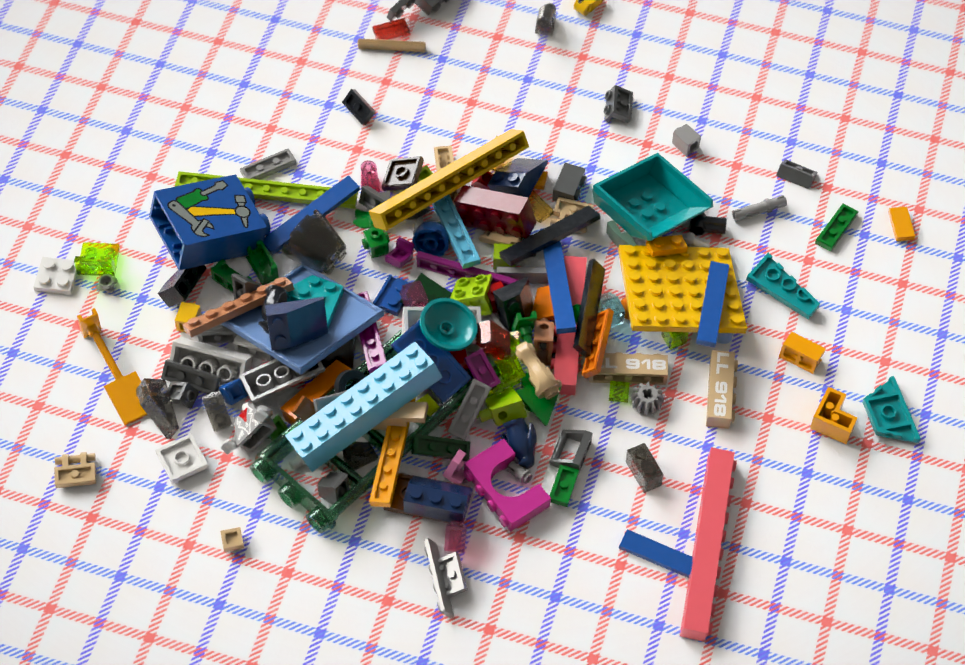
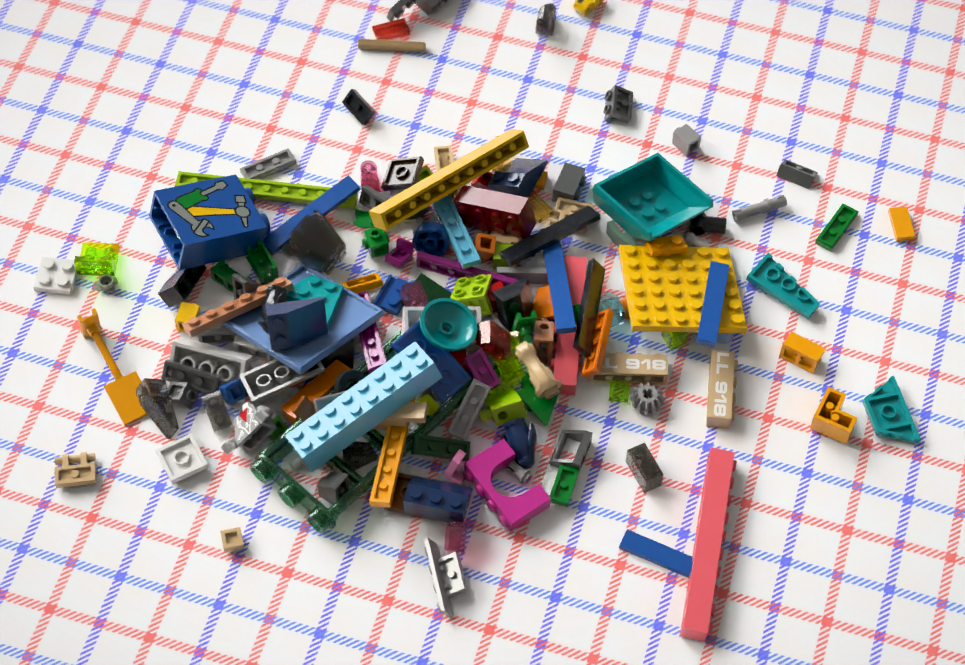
(363, 283): none -> light orange tile
(484, 245): none -> orange brick

